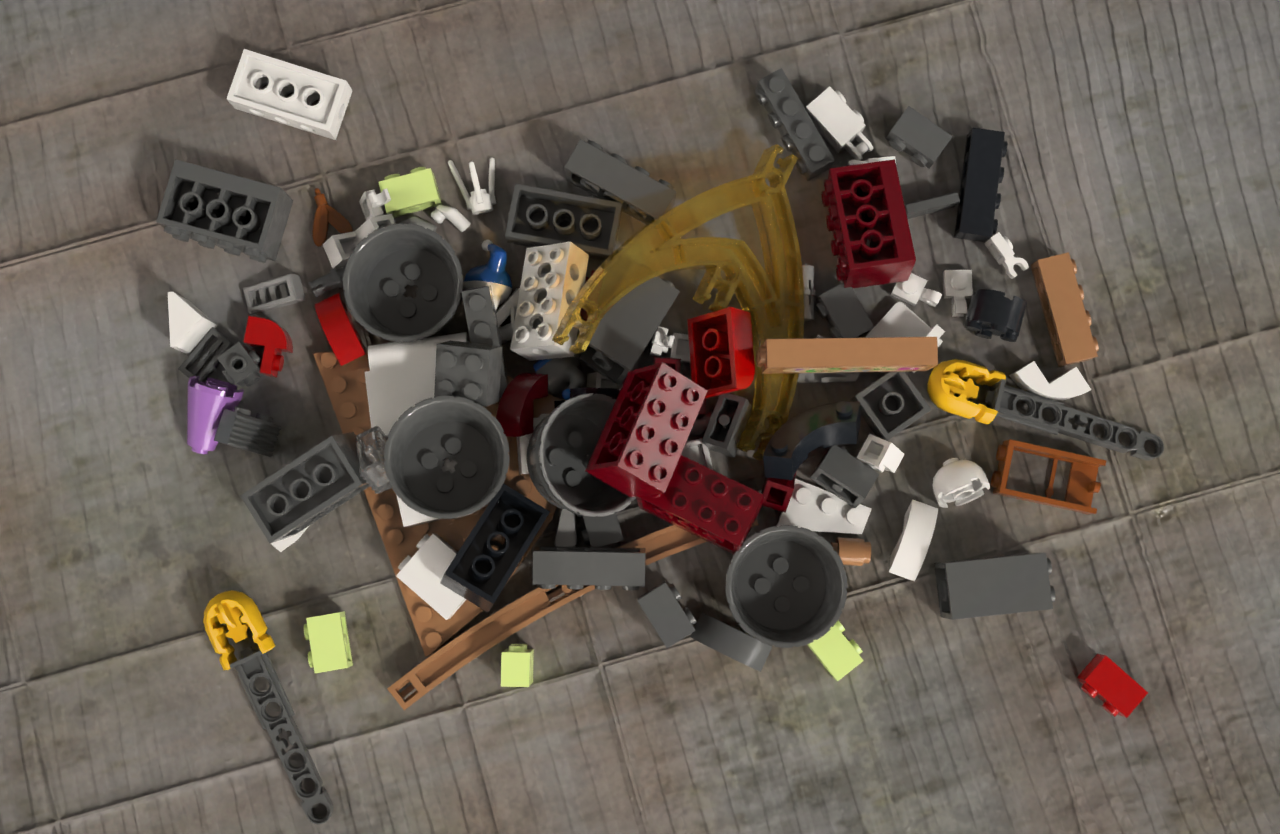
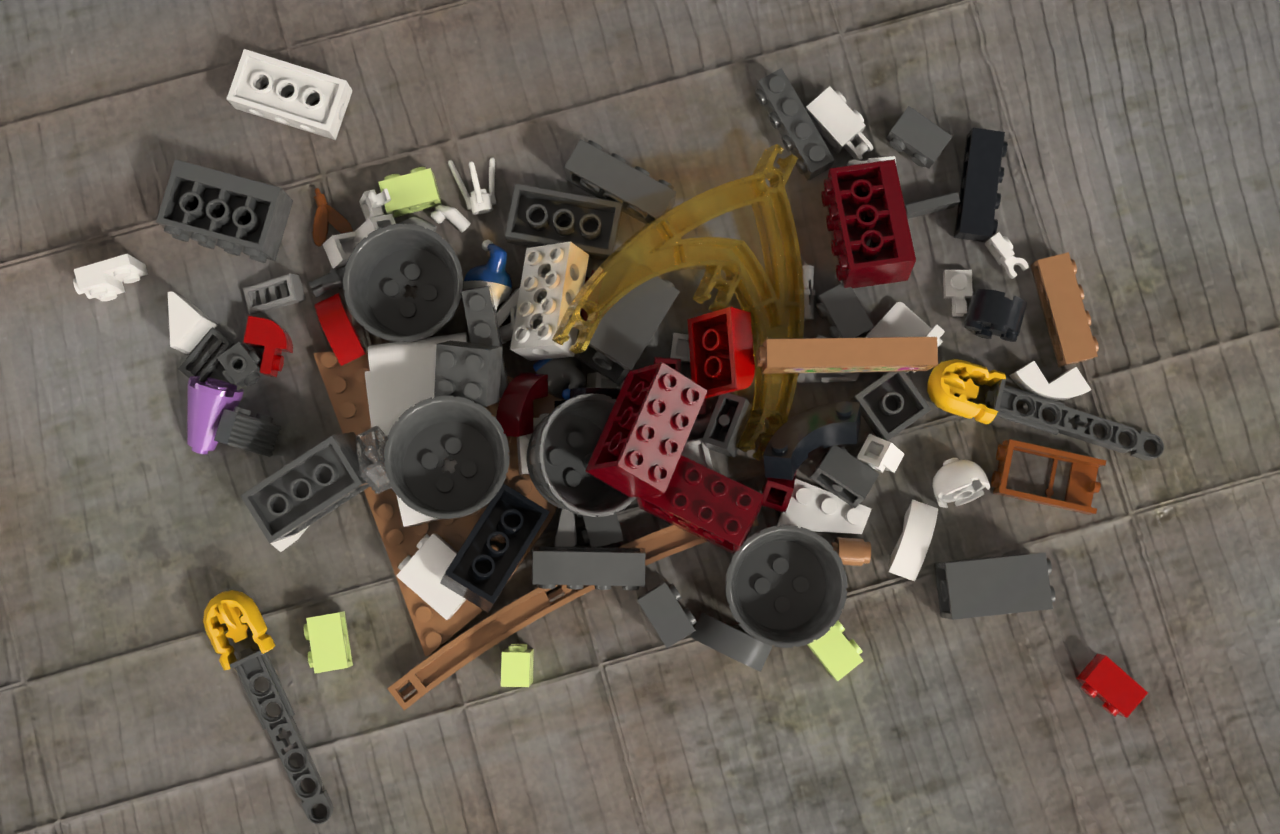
(105, 278): none -> white plate
(661, 342): white plate -> none
(914, 290): white plate -> none

